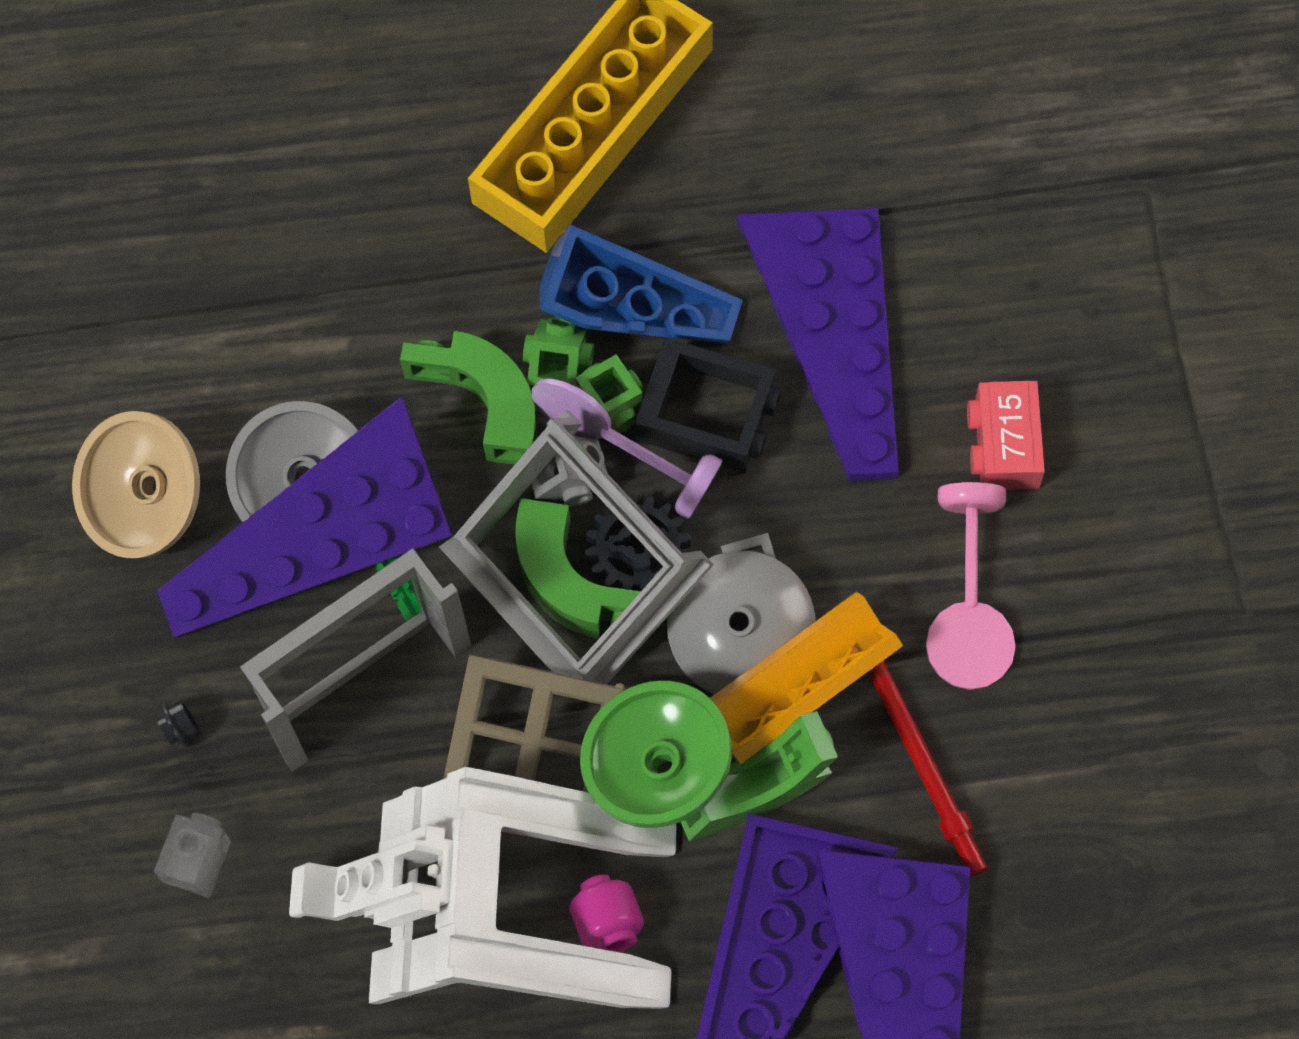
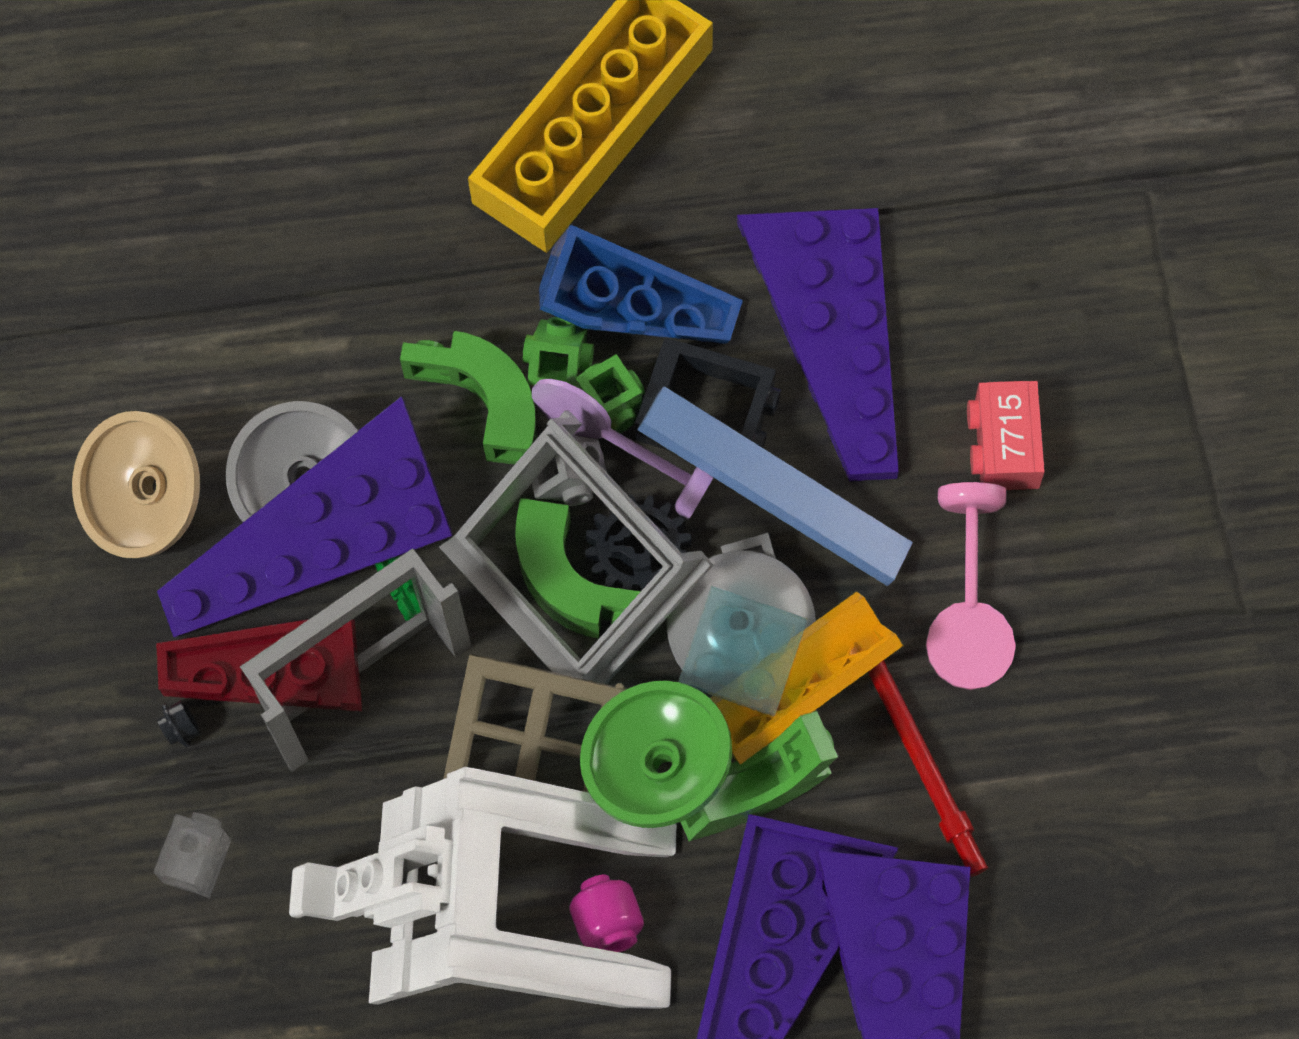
(211, 669): none -> dark red wing
(743, 651): none -> clear light blue plate
(775, 486): none -> medium blue tile

